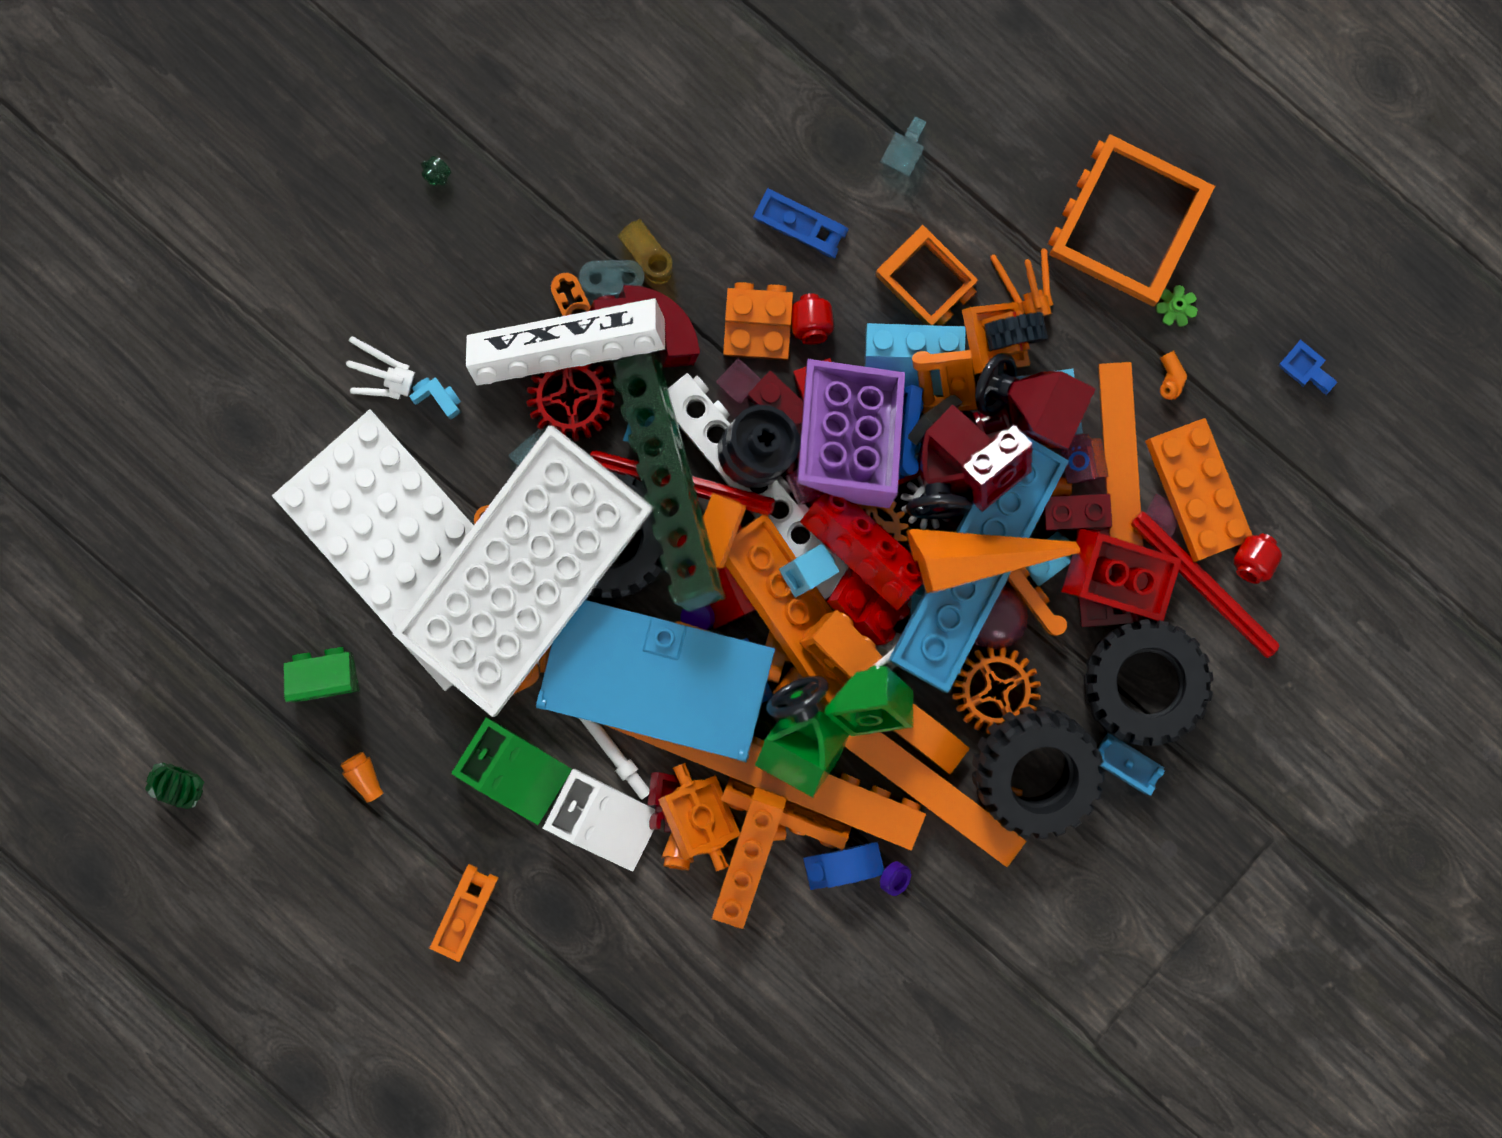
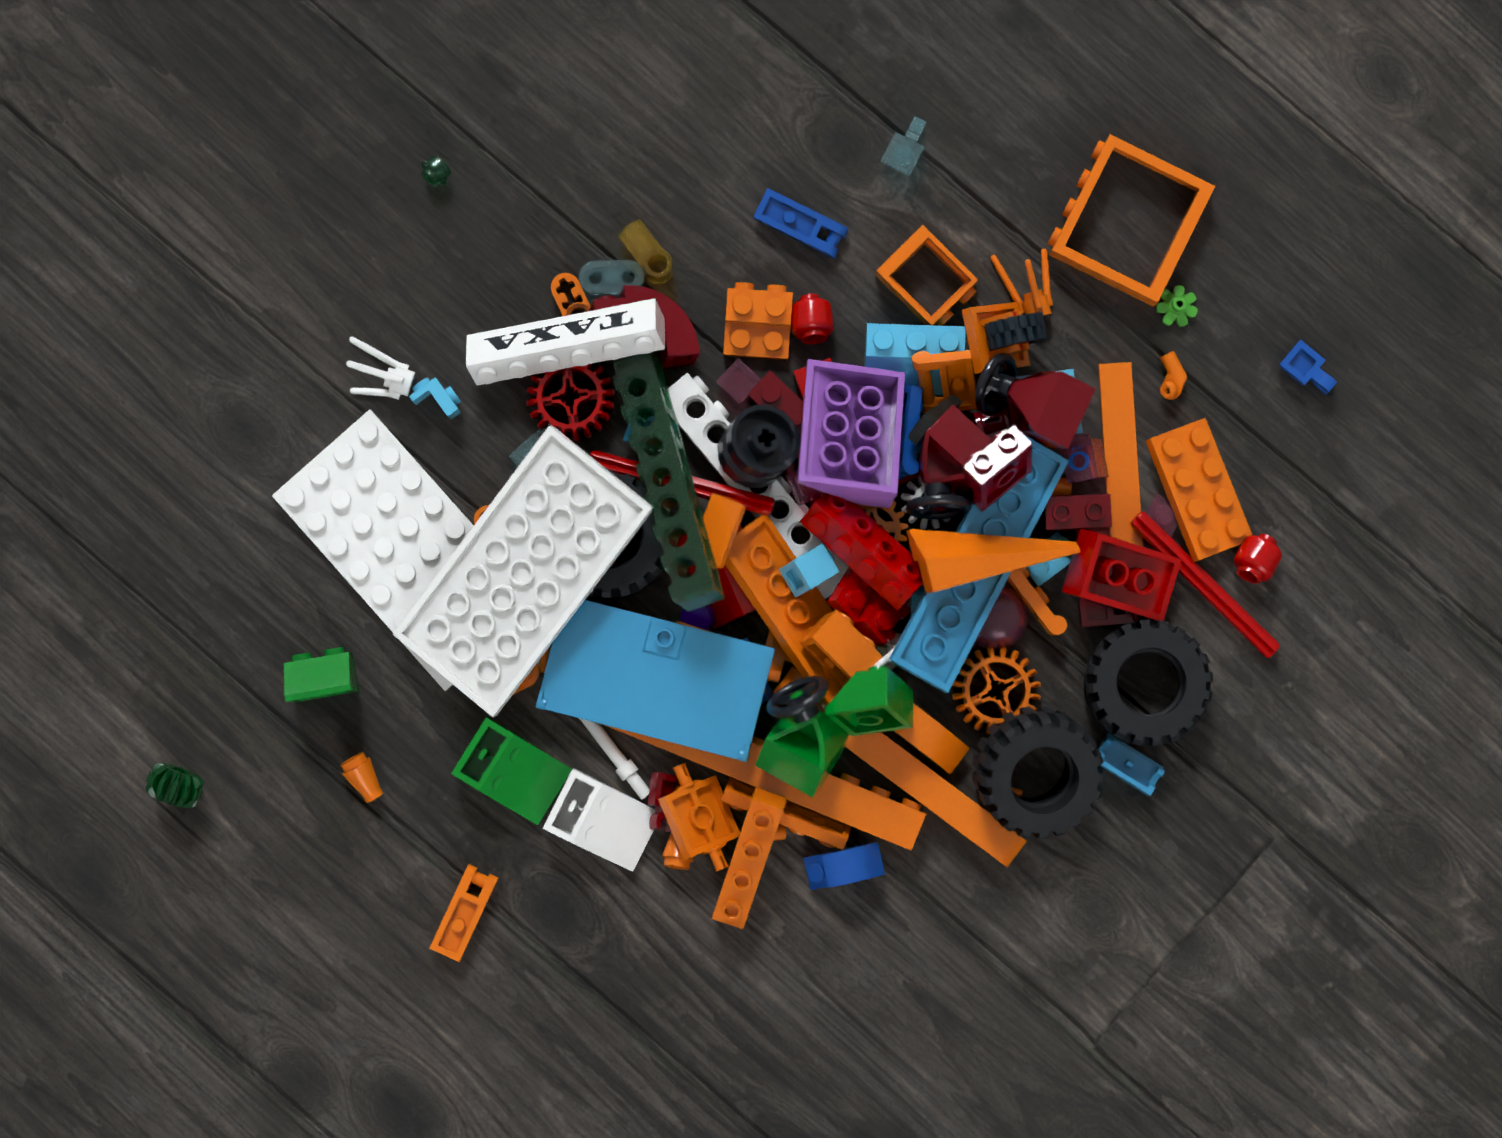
(895, 878): dark purple tile -> none

